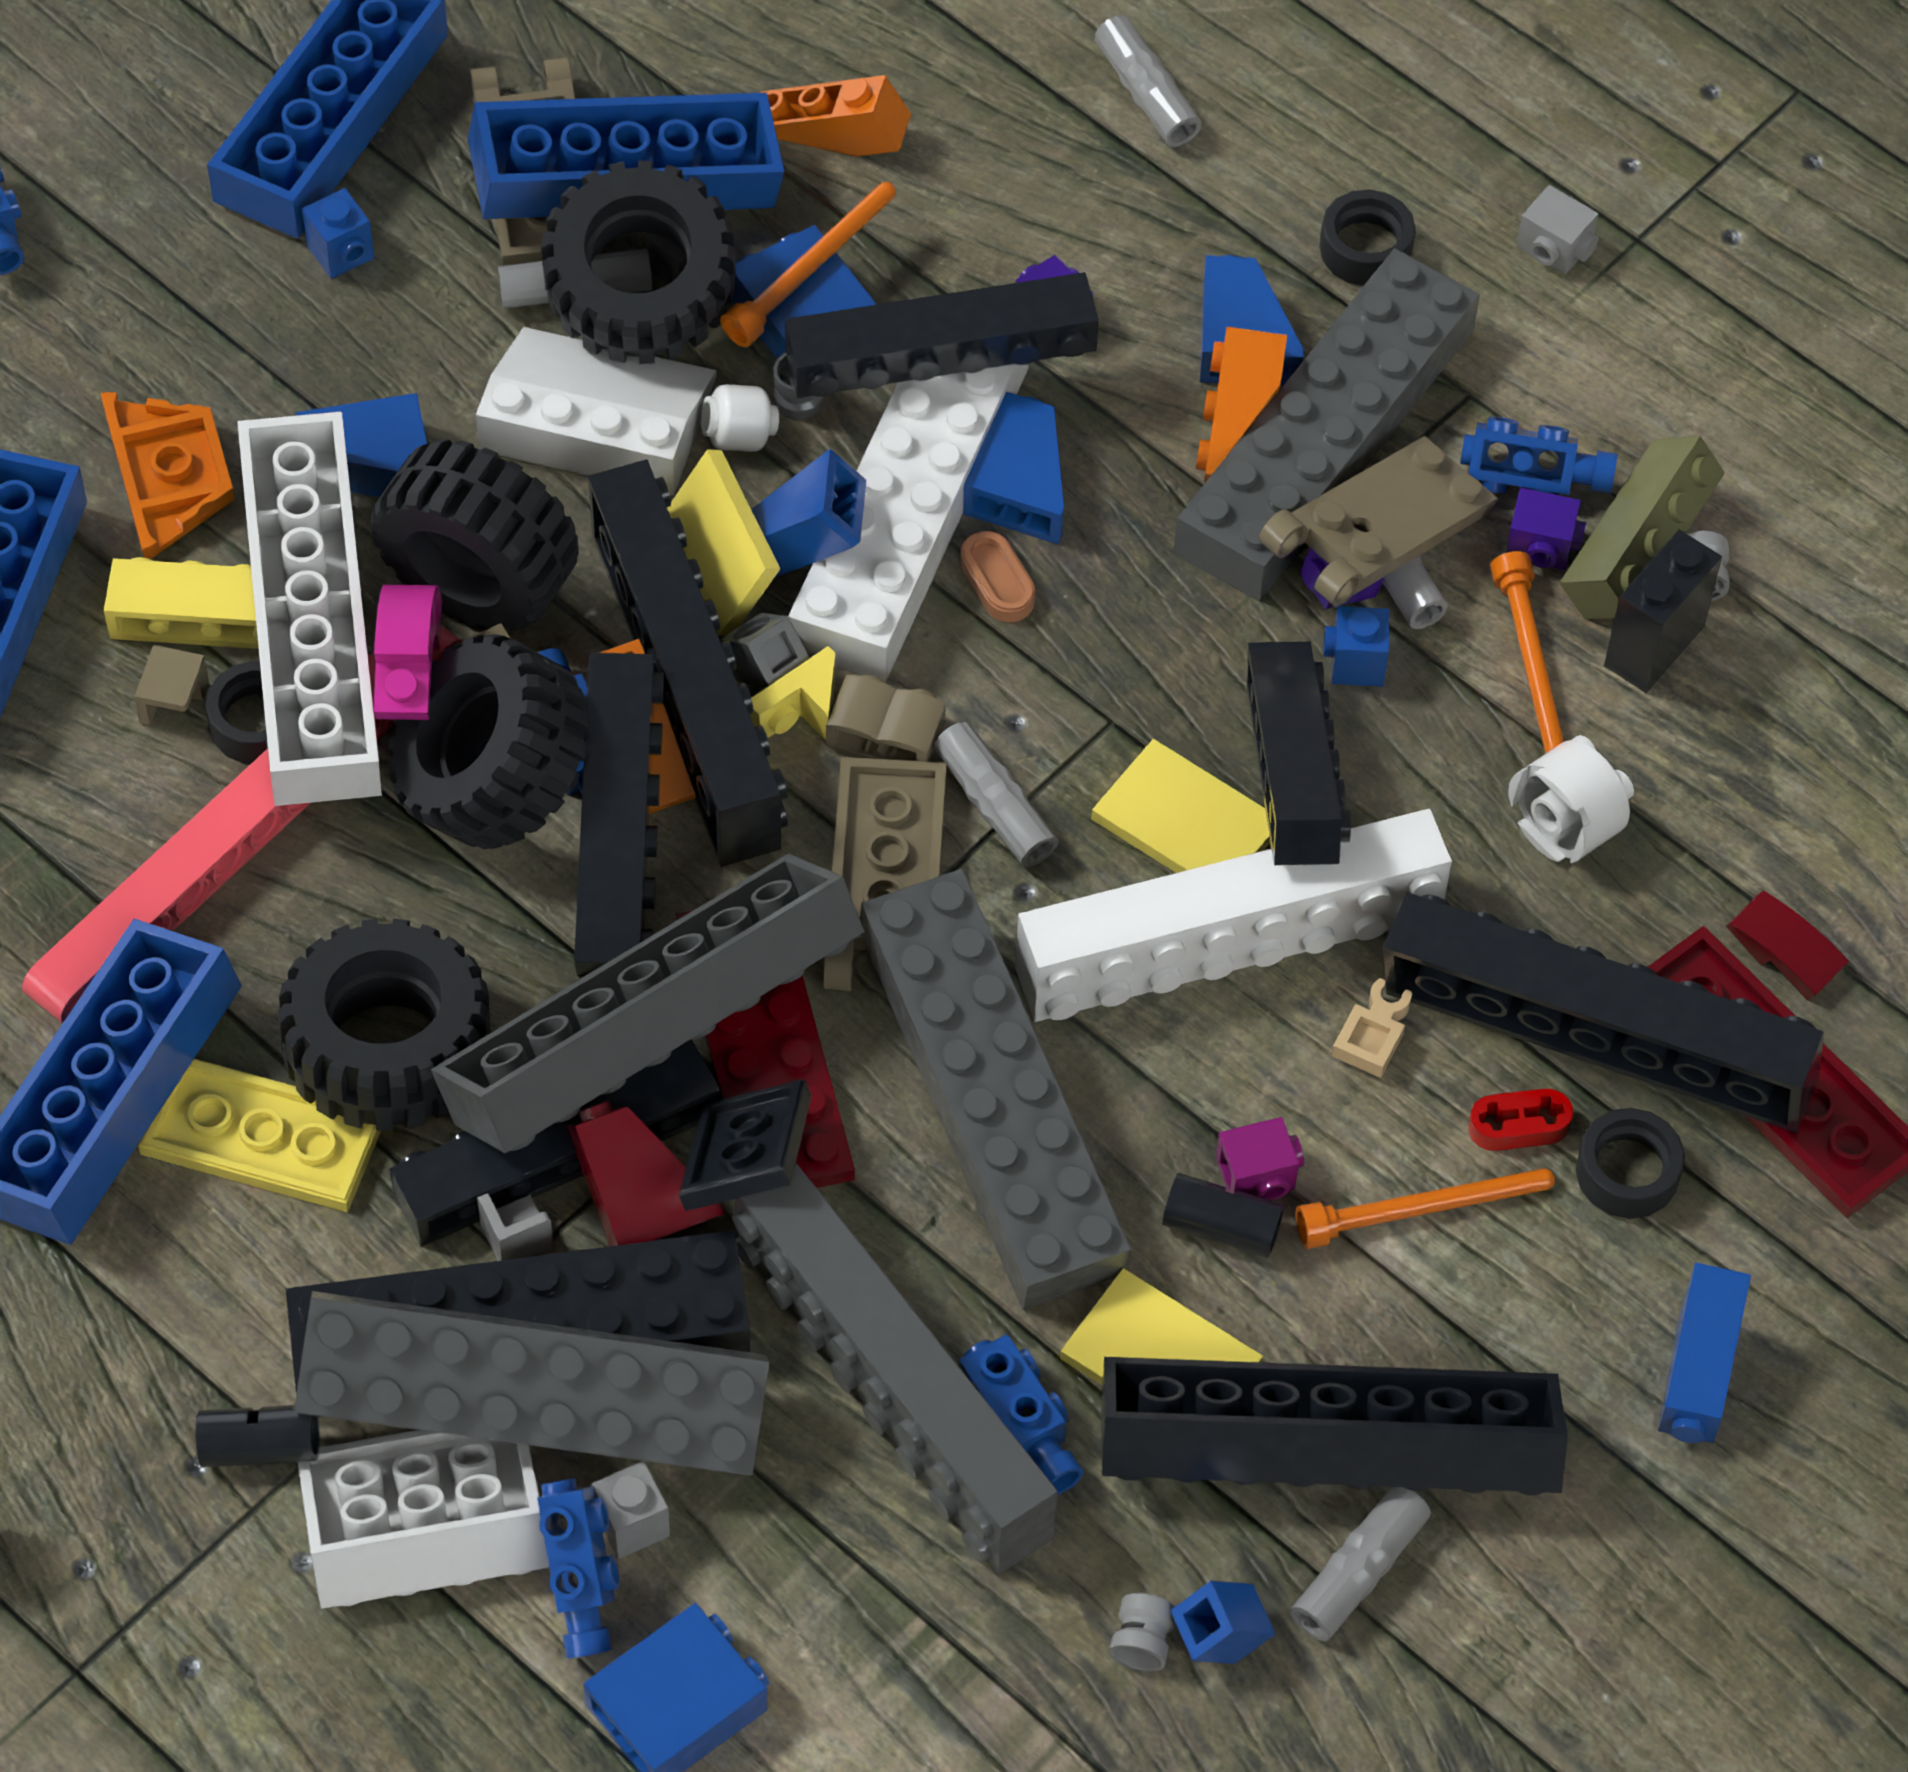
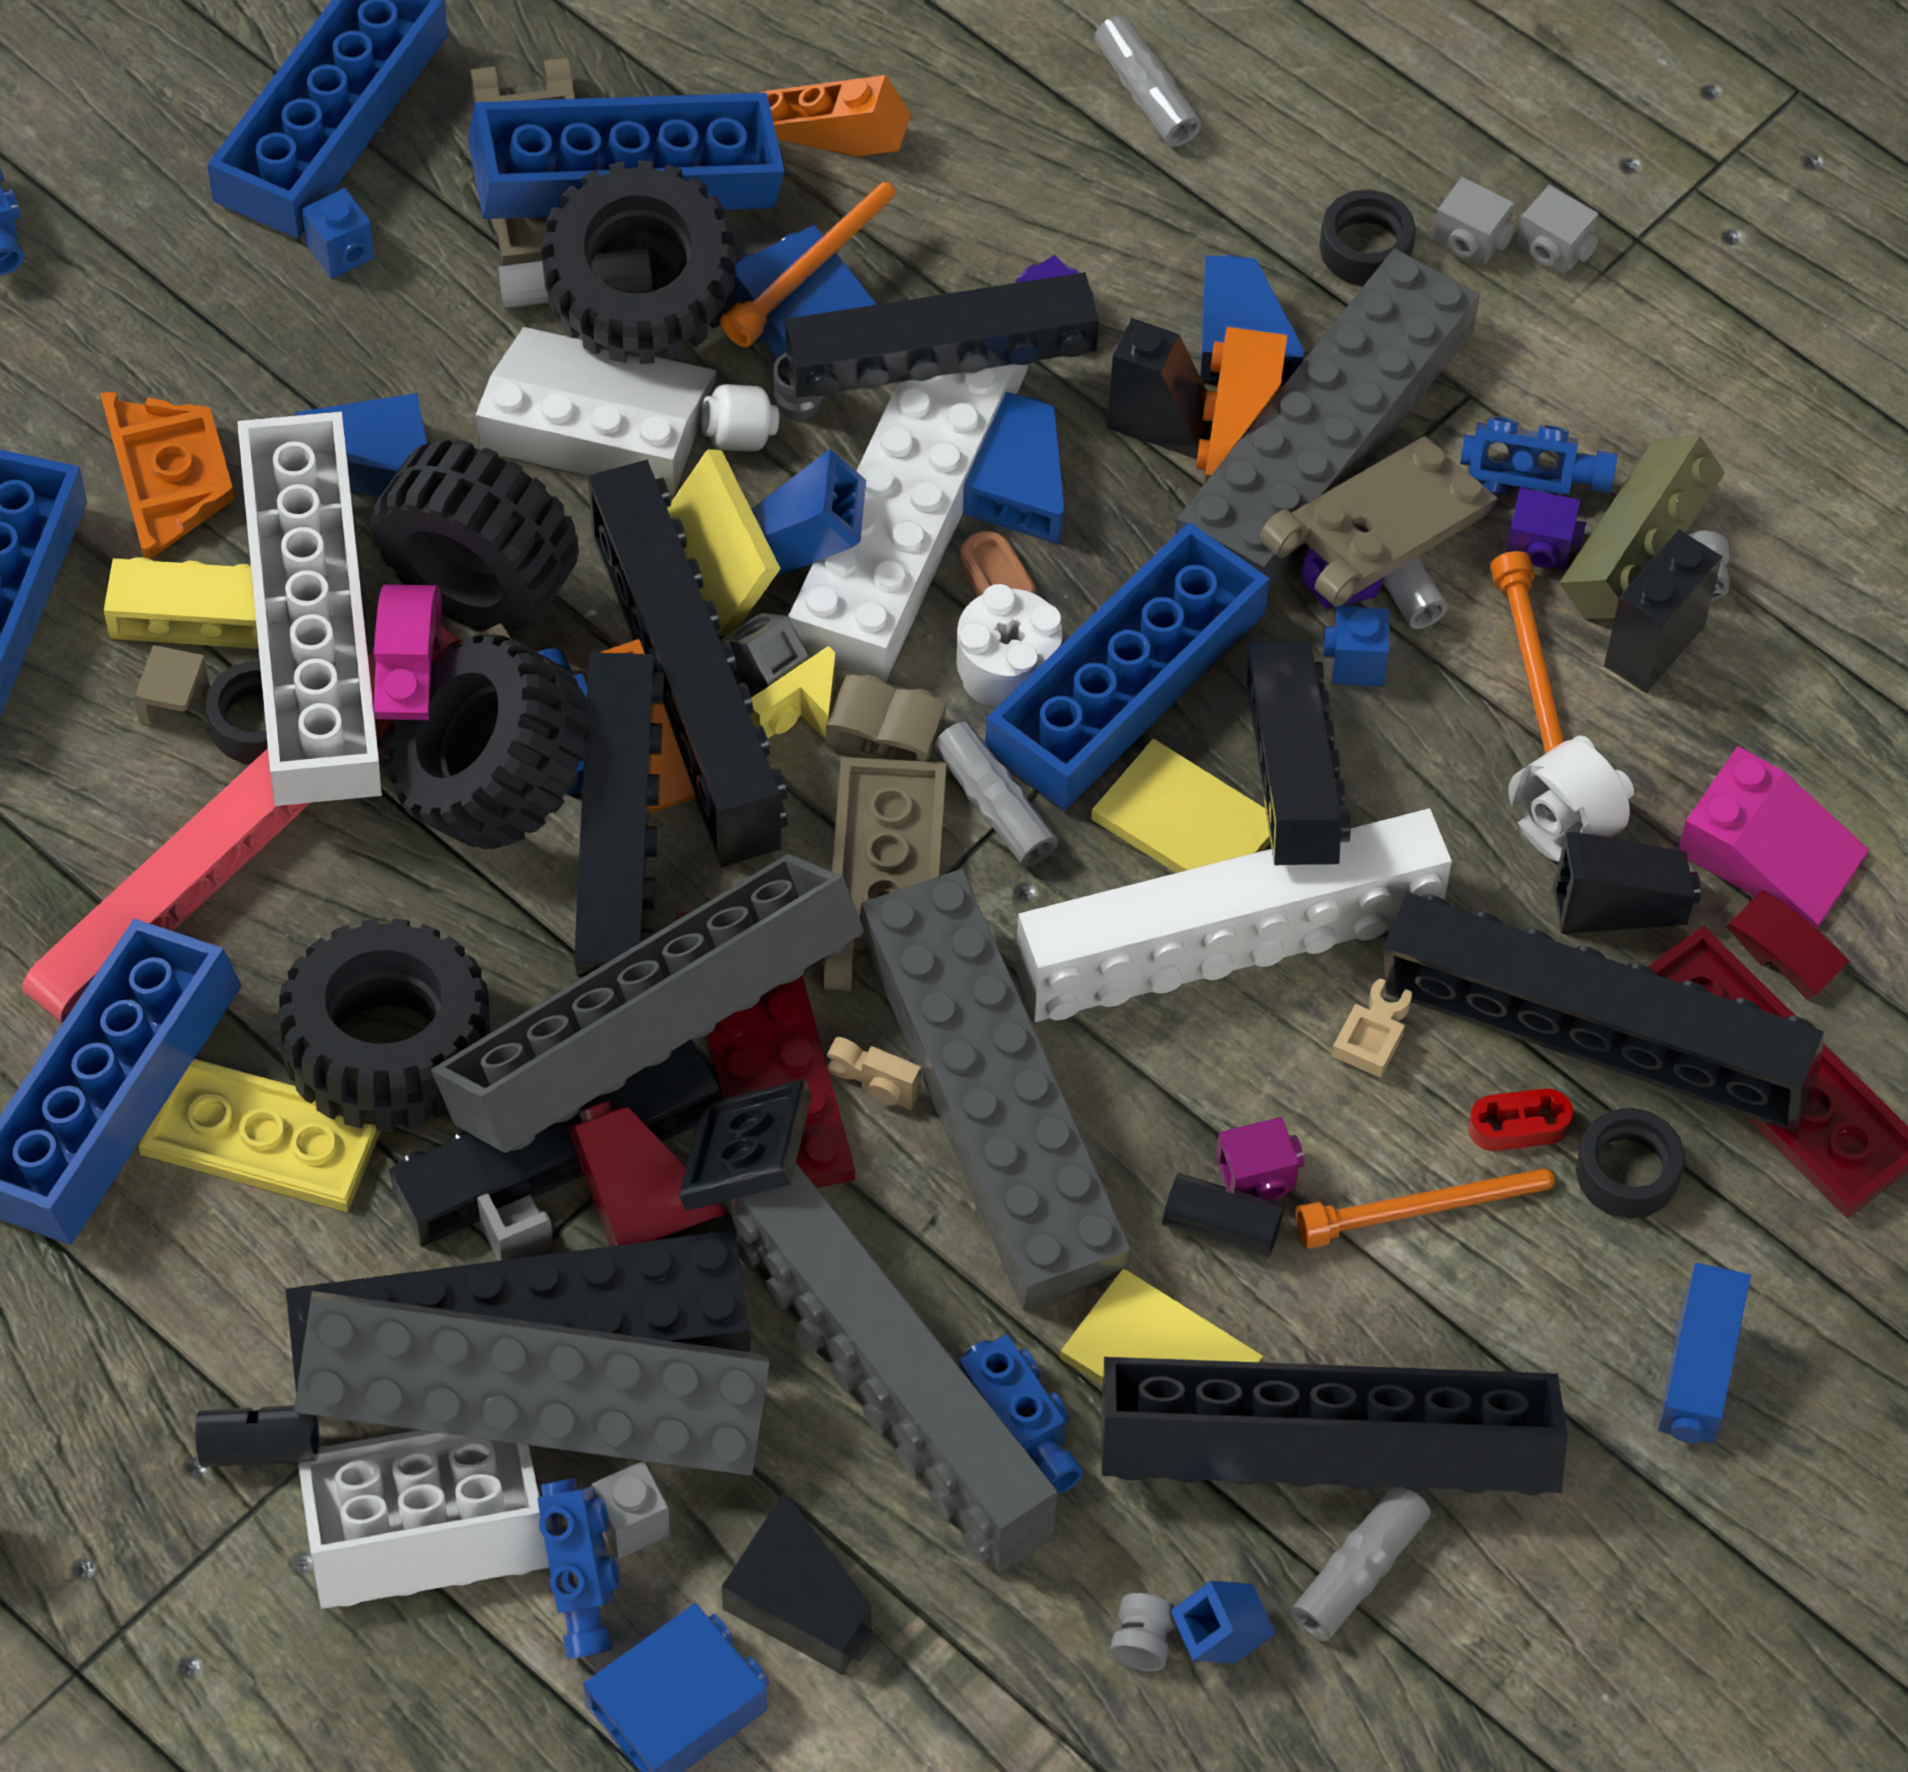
(799, 1591): none -> black slope
(881, 1073): none -> tan plate
(1004, 641): none -> white brick
(1126, 665): none -> blue brick
(1157, 390): none -> black slope
(1474, 221): none -> light grey brick
(1622, 885): none -> black slope
(1771, 837): none -> dark pink slope

